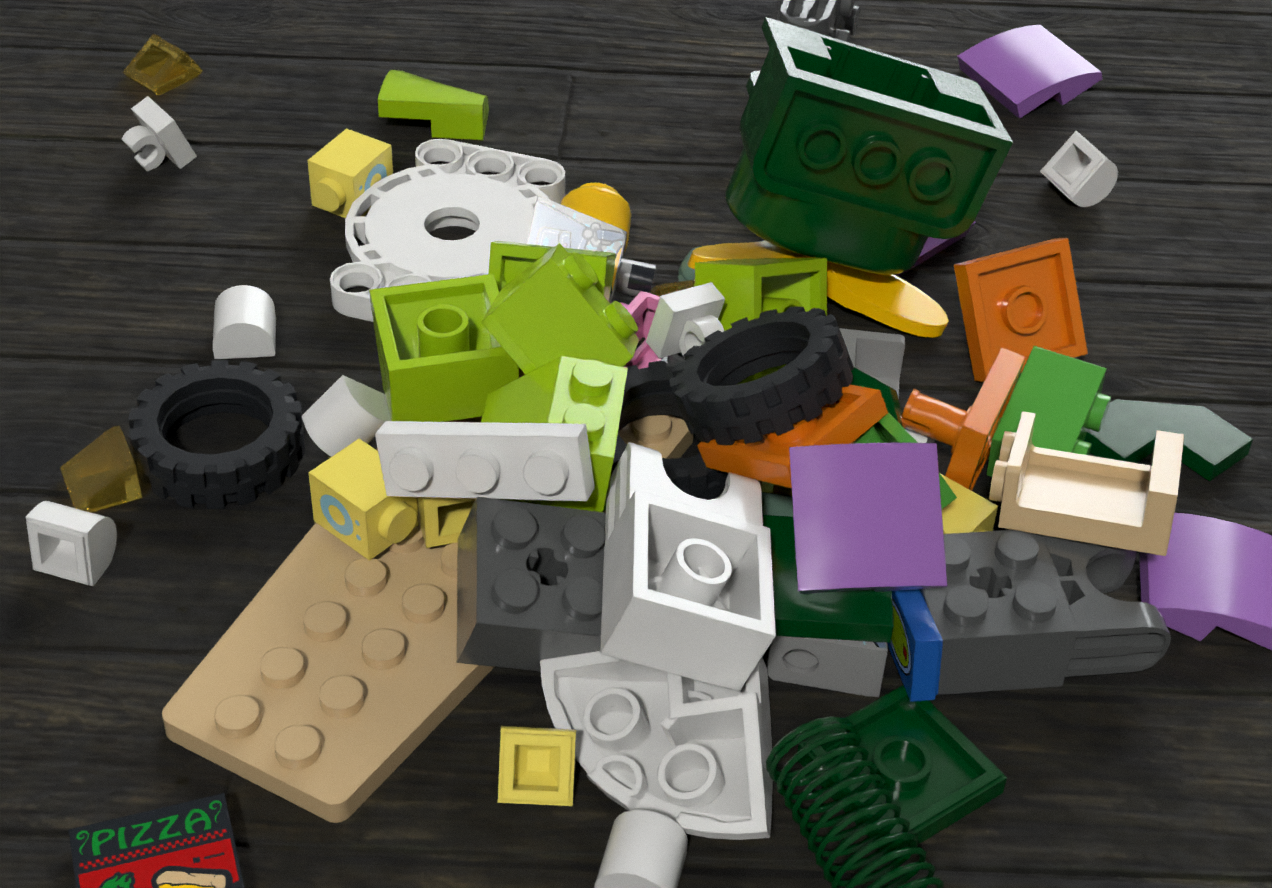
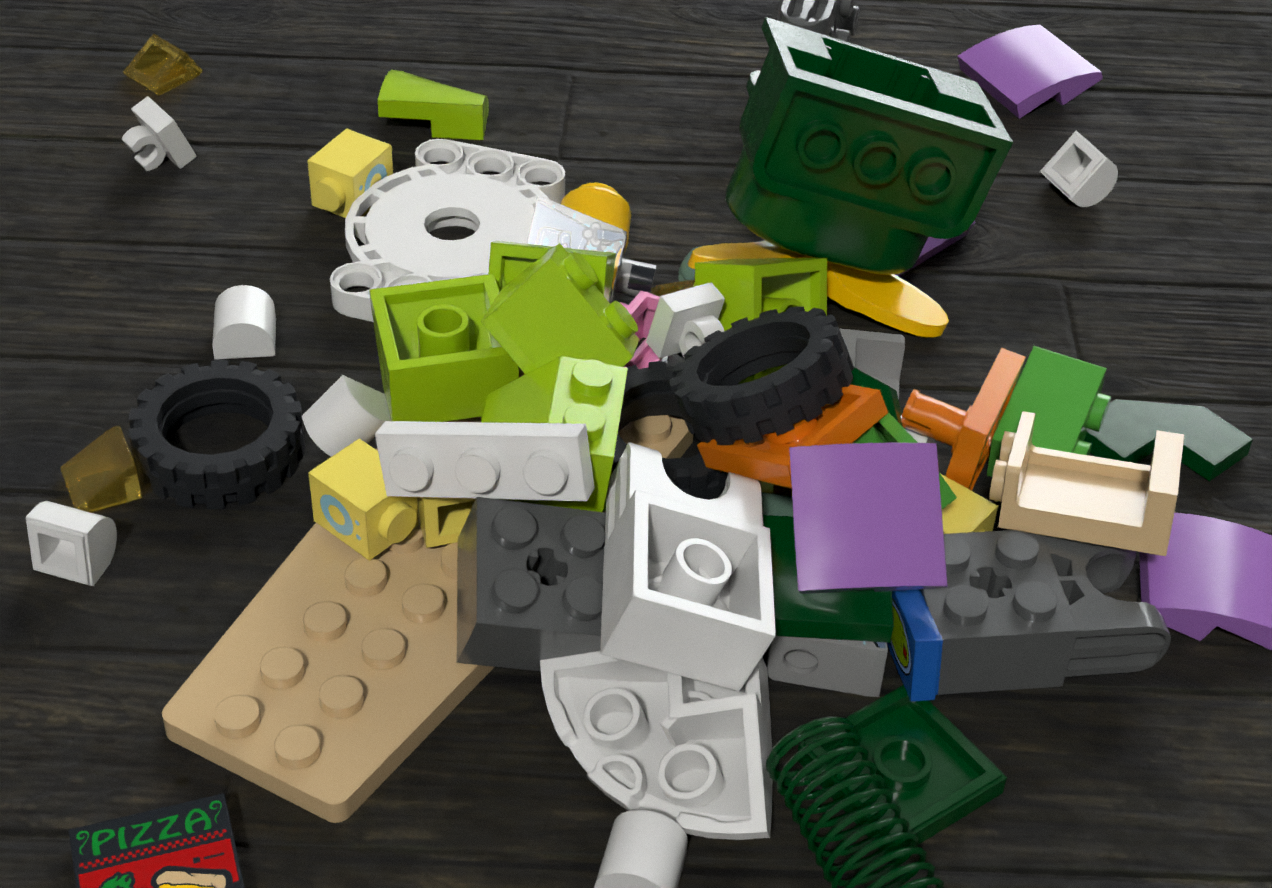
(536, 766): light yellow slope -> none
(1020, 303): orange tile -> none

